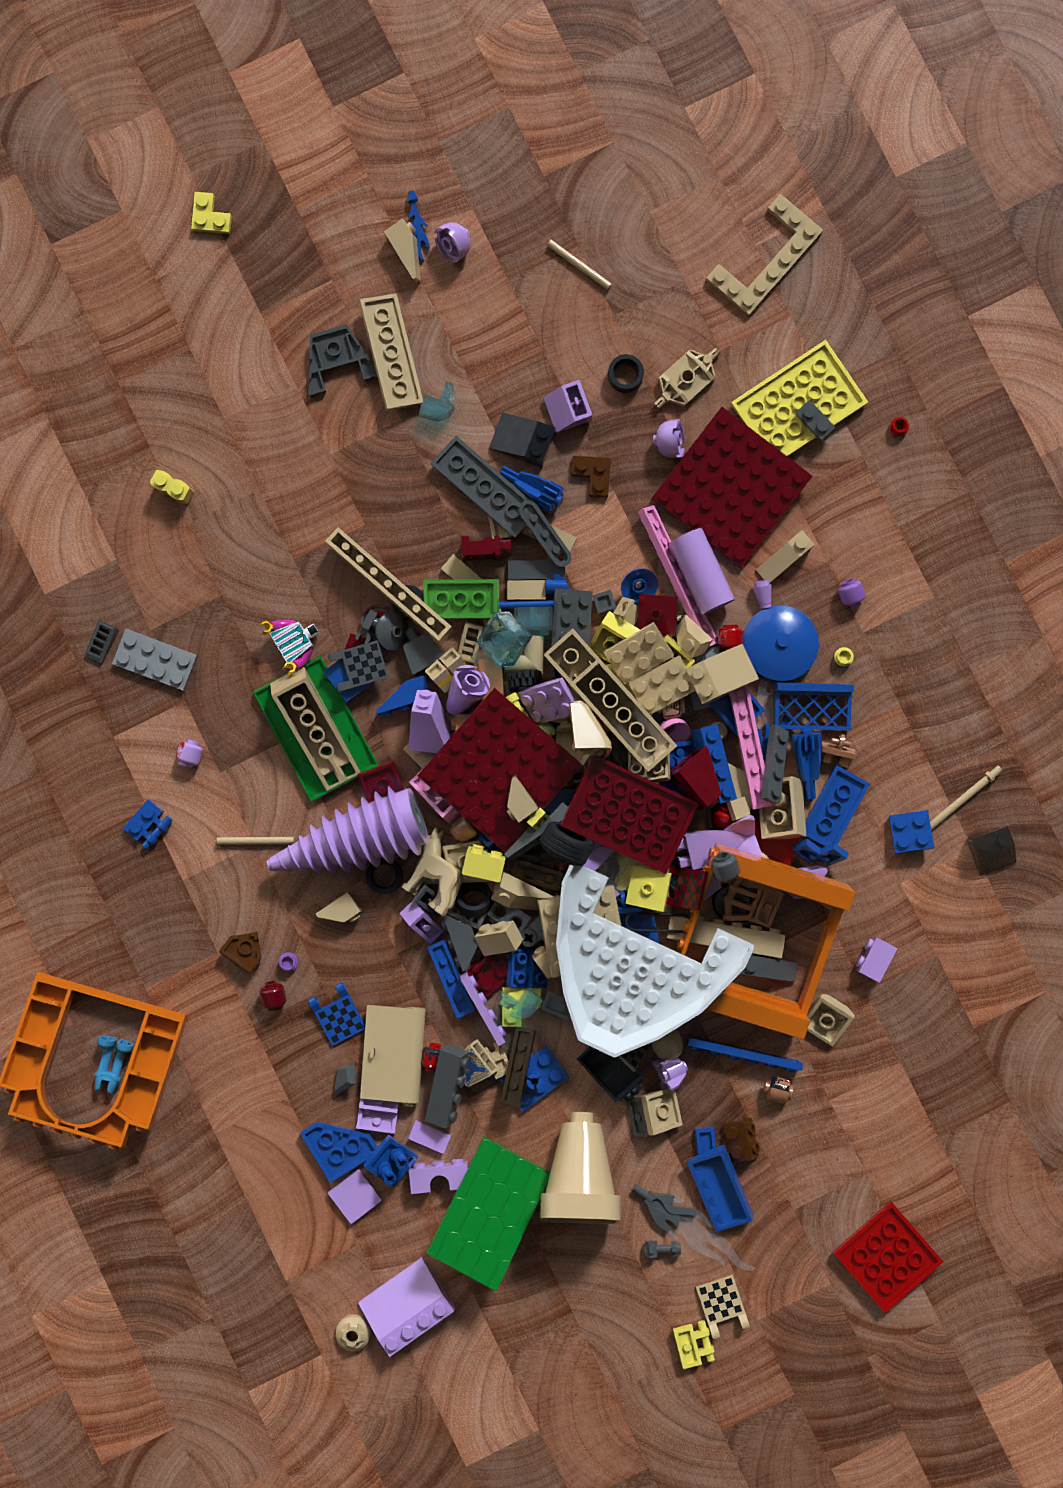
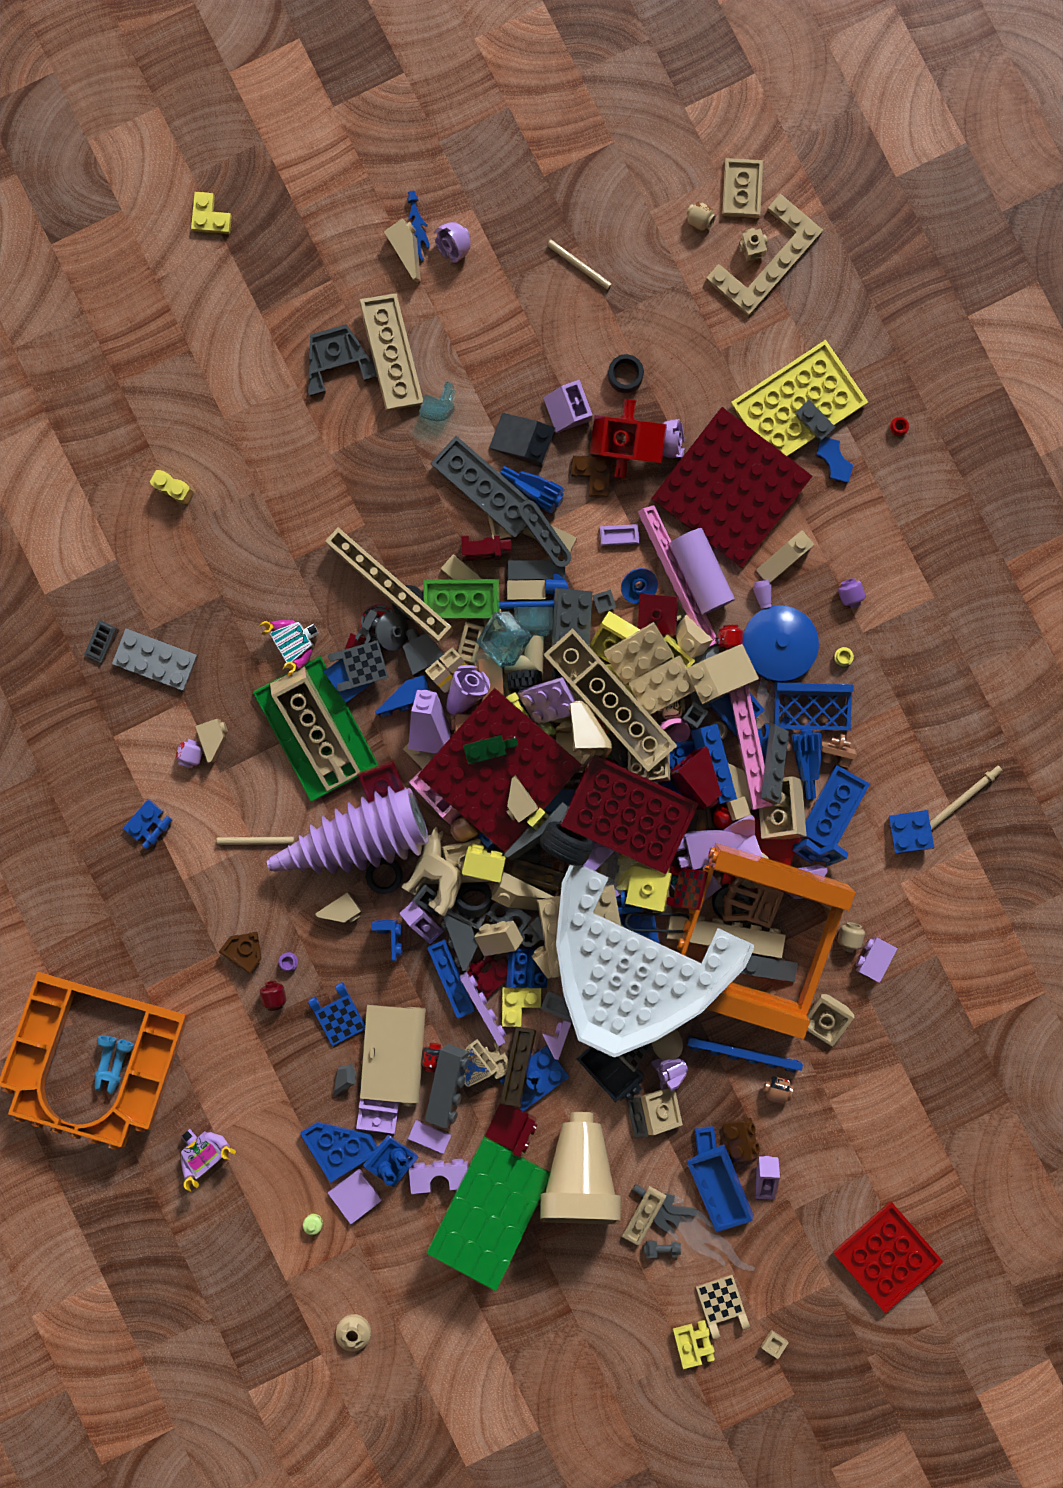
(202, 1154): none -> torso
(212, 738): none -> tan slope
(312, 1224): none -> yellowish green piece
(384, 927): none -> blue bracket
(406, 1306): lavender slope -> none
(488, 748): none -> dark green plate
(512, 1128): none -> dark red bracket
(524, 1006): clear light blue brick -> none
(556, 1042): none -> lavender slope
(619, 535): none -> lavender tile
(627, 610): tan bracket -> none
(643, 438): none -> red slope
(644, 1216): none -> tan tile
(679, 391): tan plate -> none
(694, 715): none -> dark grey leg
(701, 216): none -> tan head
(725, 867): dark grey head -> none
(742, 188): none -> tan tile
(753, 244): none -> tan brick
(767, 1177): none -> lavender slope
(774, 1344): none -> tan plate
(838, 467): none -> blue tile
(851, 937): none -> tan head
(992, 850): clear smoke slope -> none

